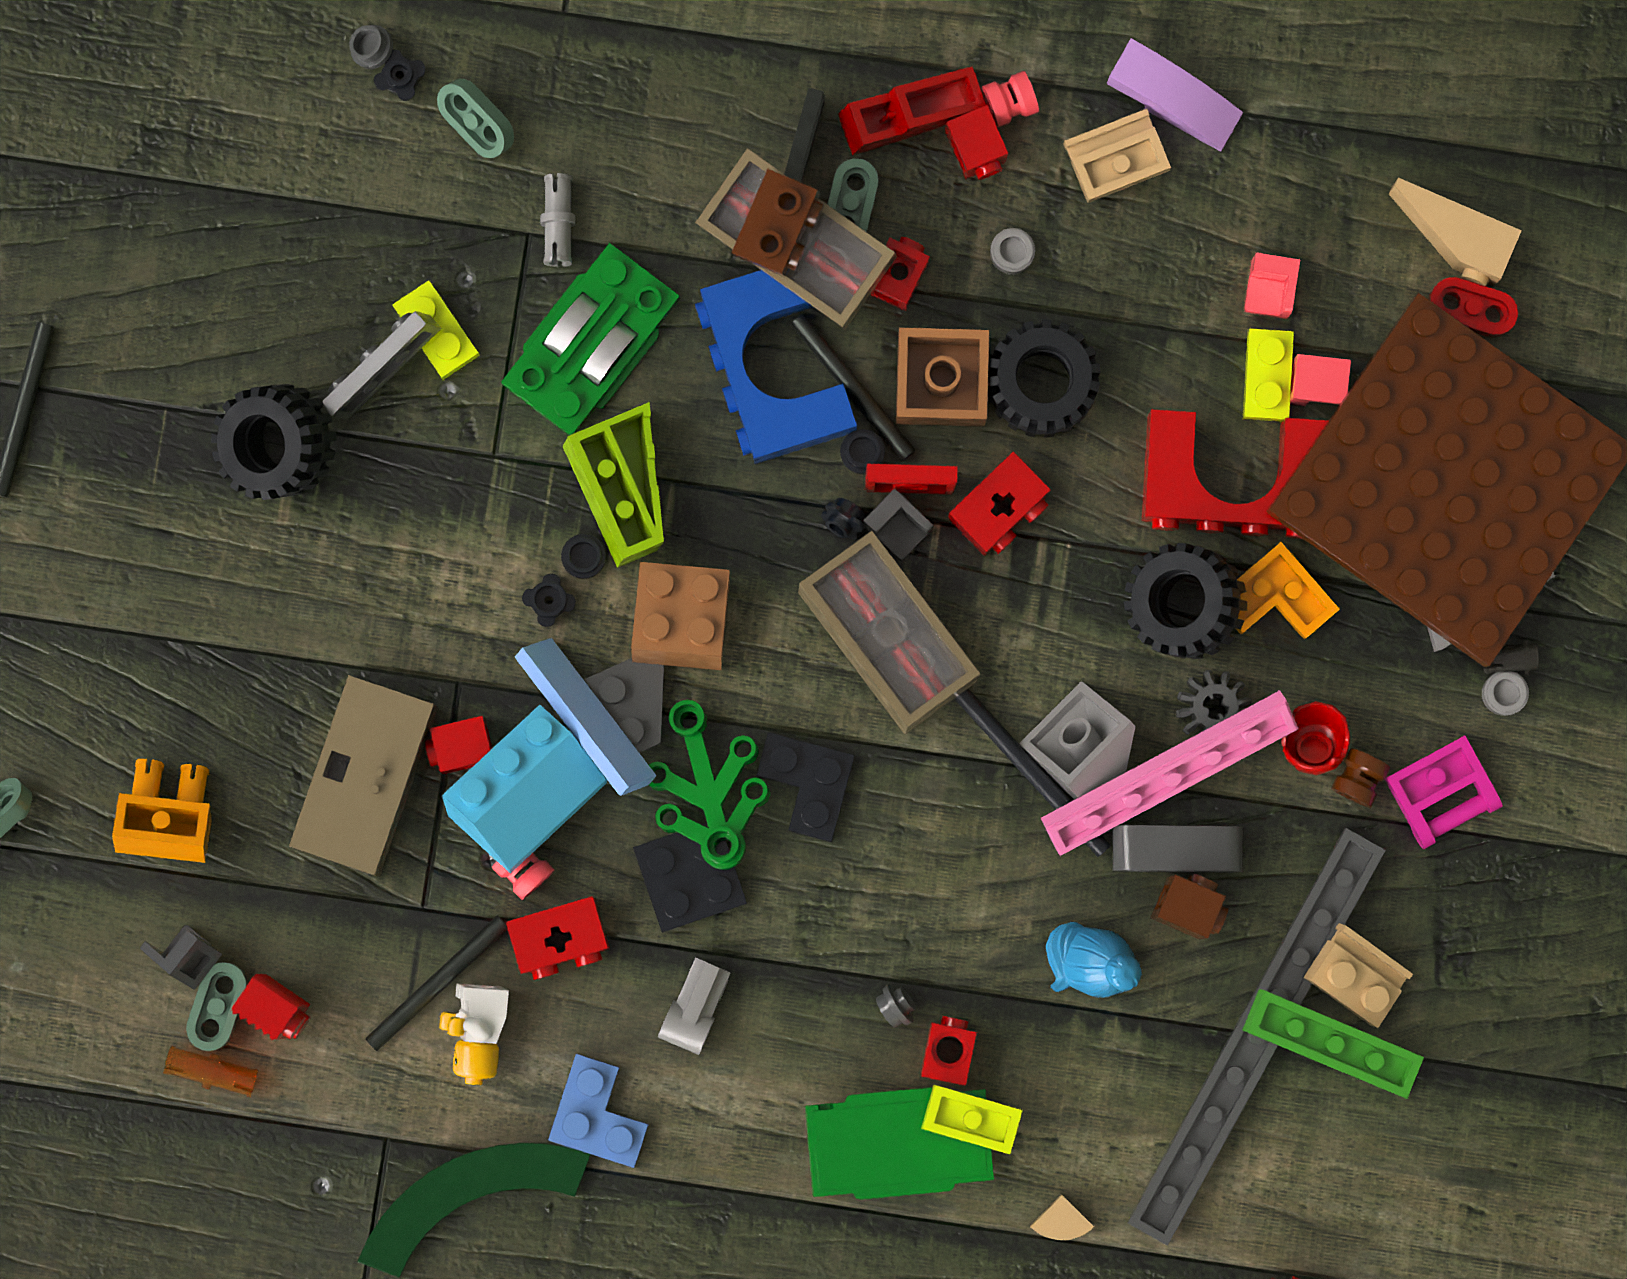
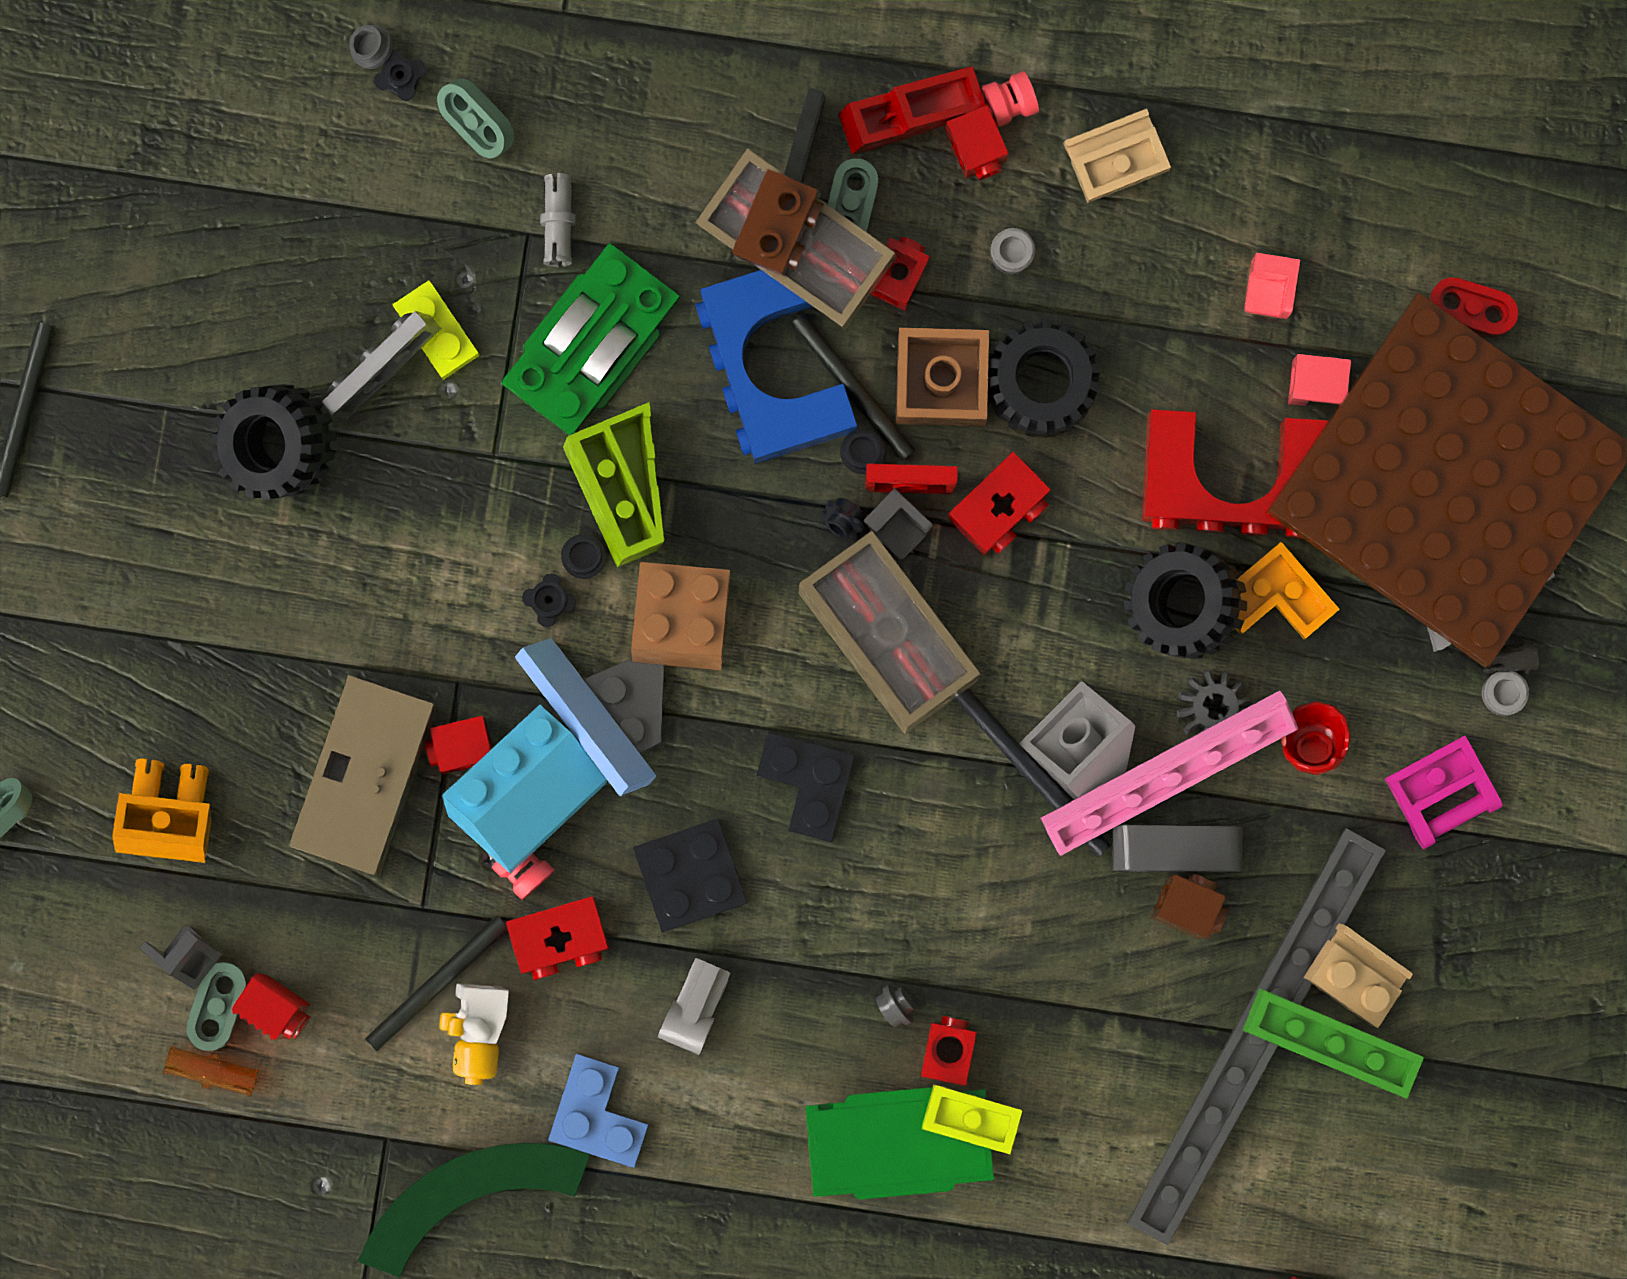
(709, 792): green plant -> none
(1061, 1221): tan tile -> none
(1091, 961): dark azure hair -> none
(1174, 95): lavender slope -> none
(1268, 374): neon yellow plate -> none
(1359, 788): reddish brown wheel -> none
(1461, 235): tan slope -> none

